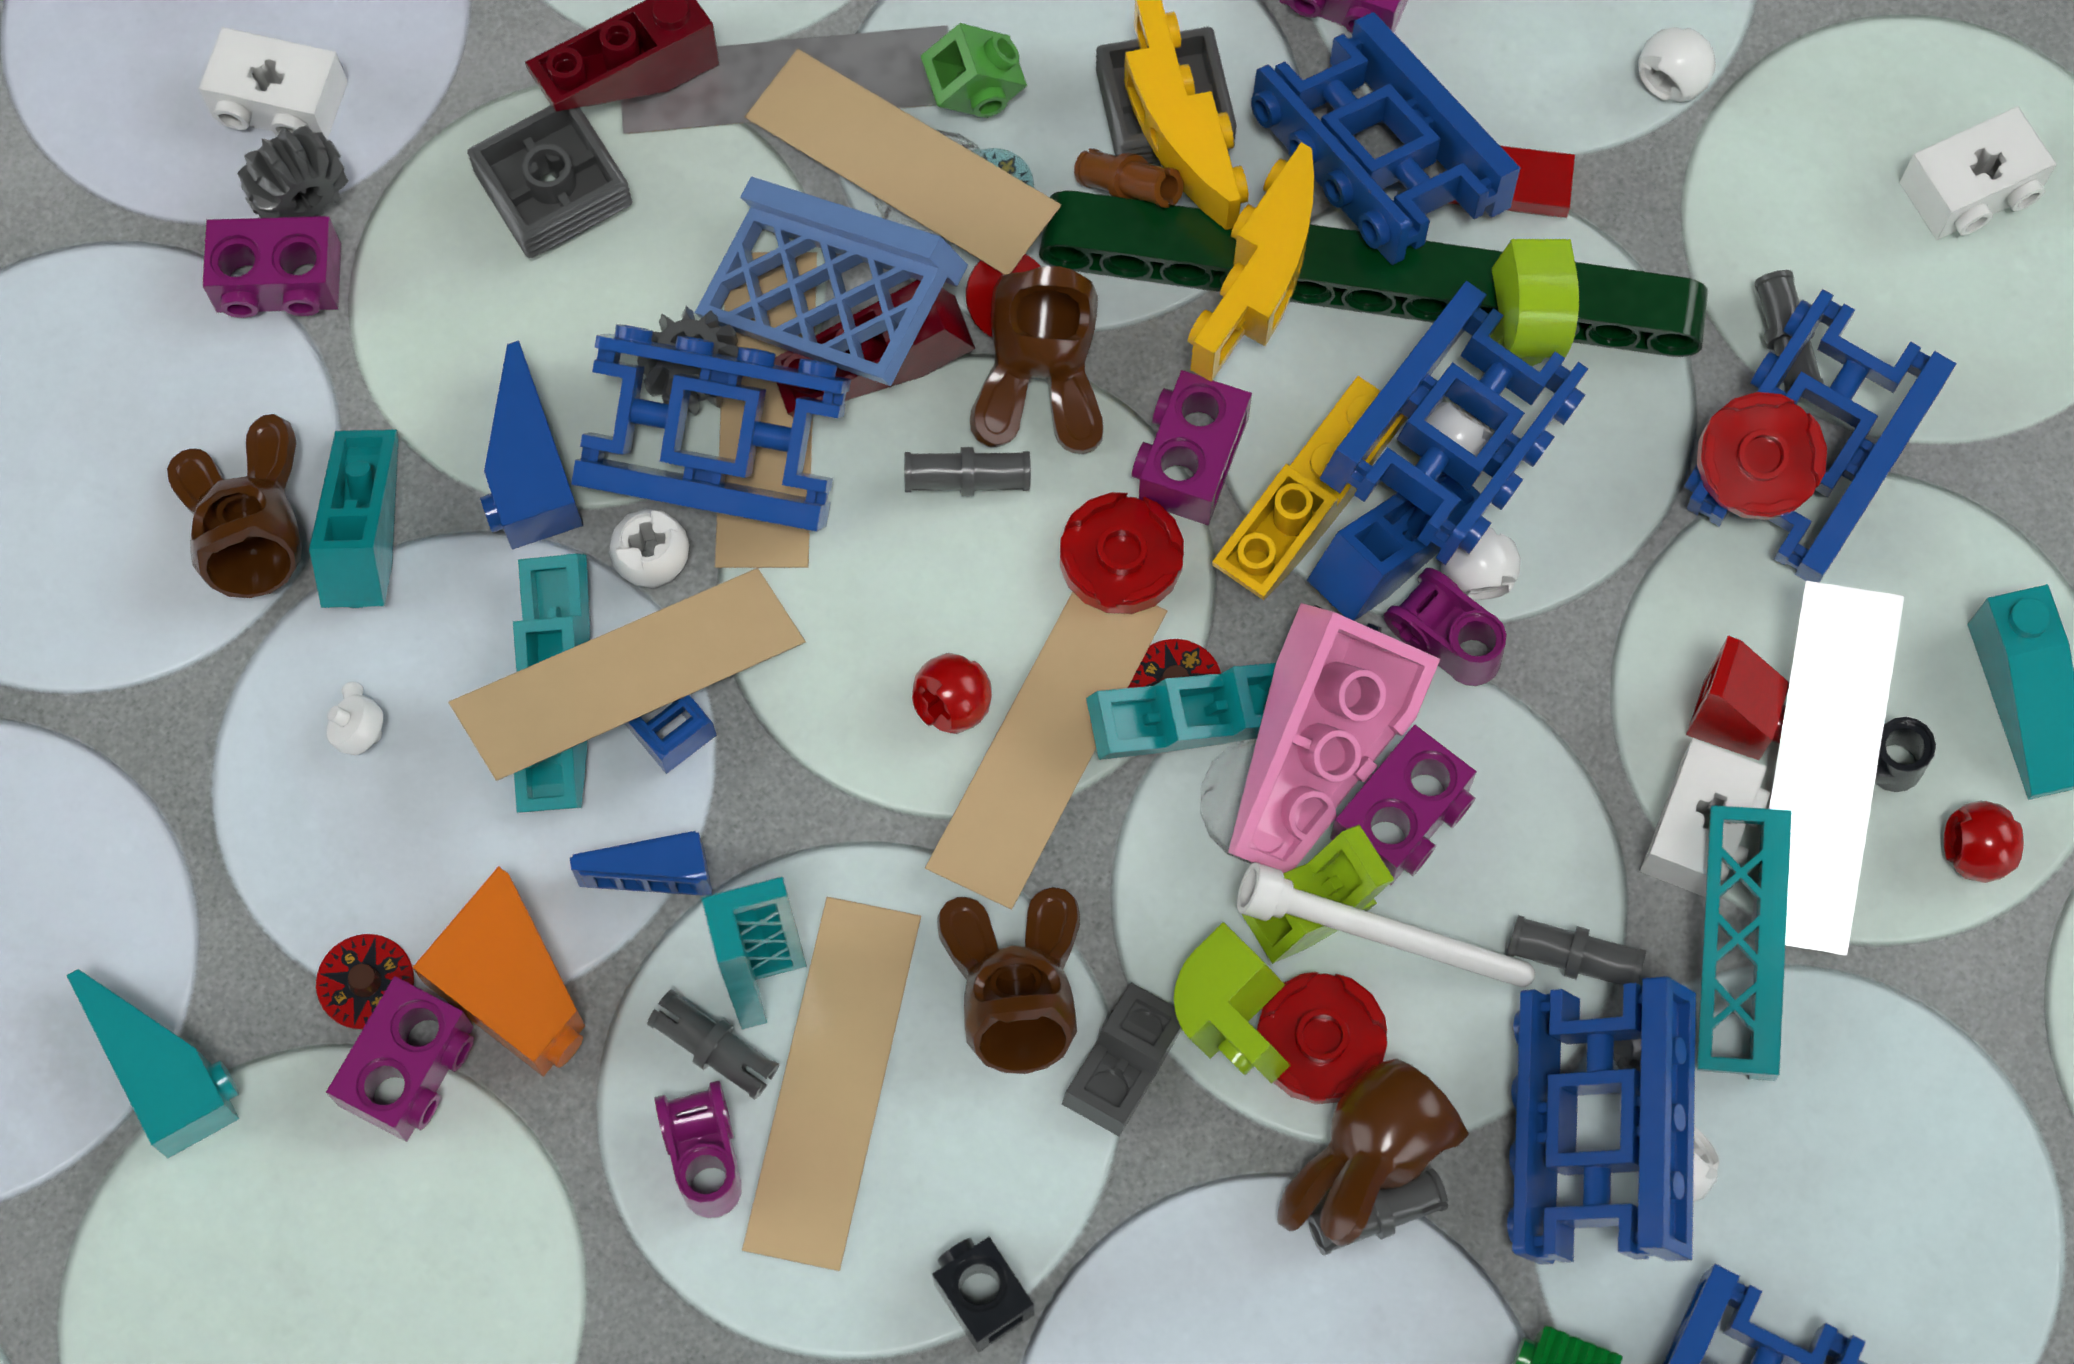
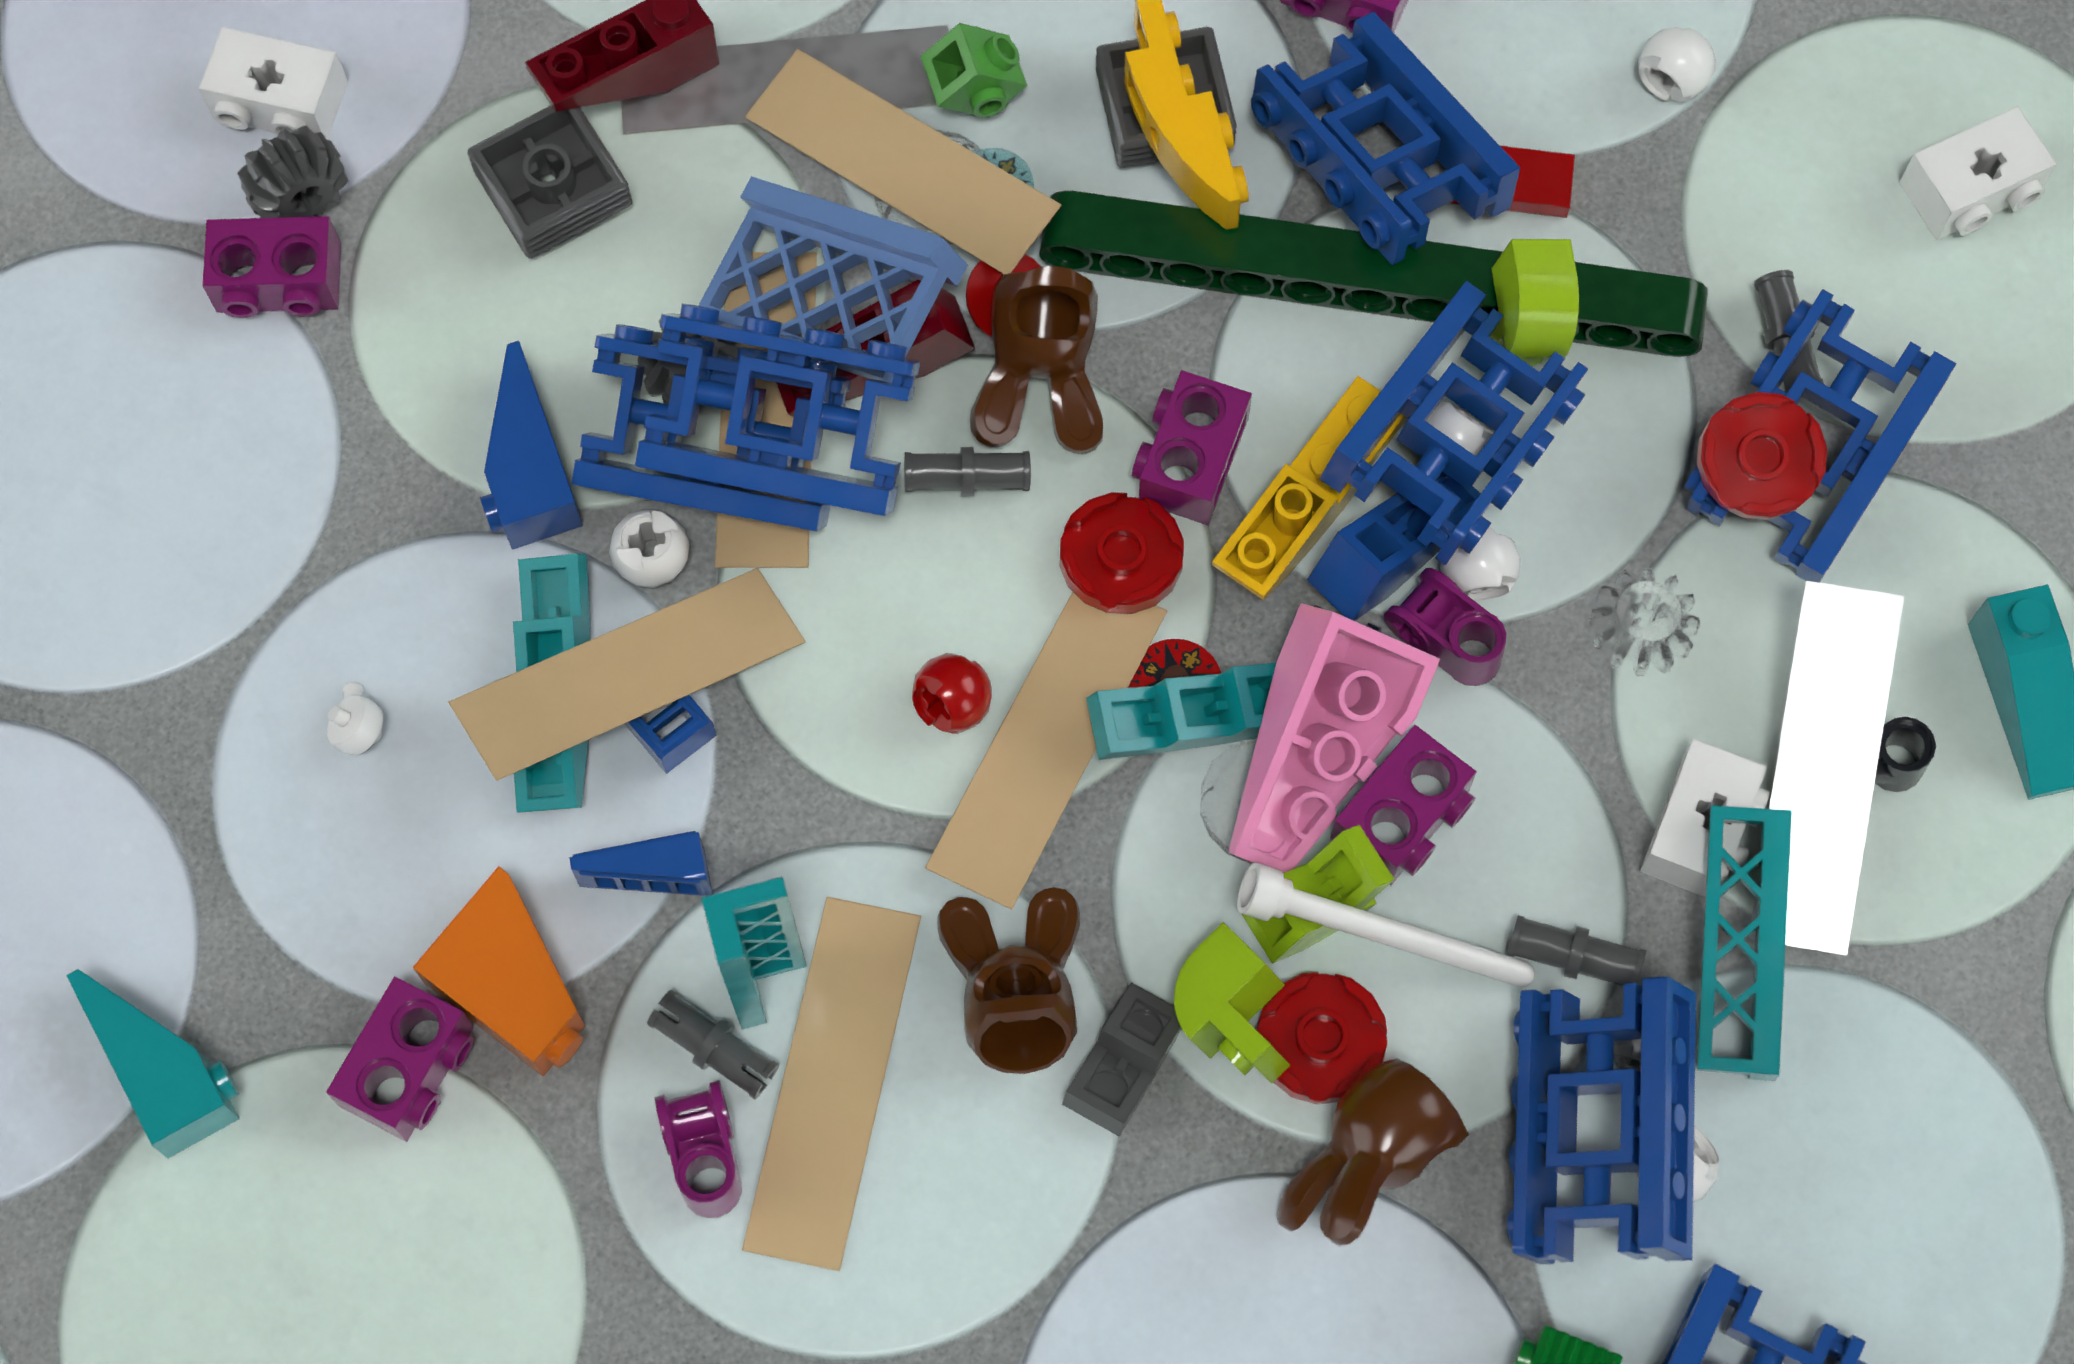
(242, 526): reddish brown piece -> none
(356, 520): teal slope -> none
(357, 976): piece -> none
(770, 458): none -> blue fence
(982, 1322): black brick -> none
(1129, 177): dark orange pin -> none
(1265, 267): yellow slope -> none
(1392, 1209): dark grey pin -> none
(1652, 600): none -> clear gear
(1740, 702): red slope -> none
(1983, 841): red piece -> none

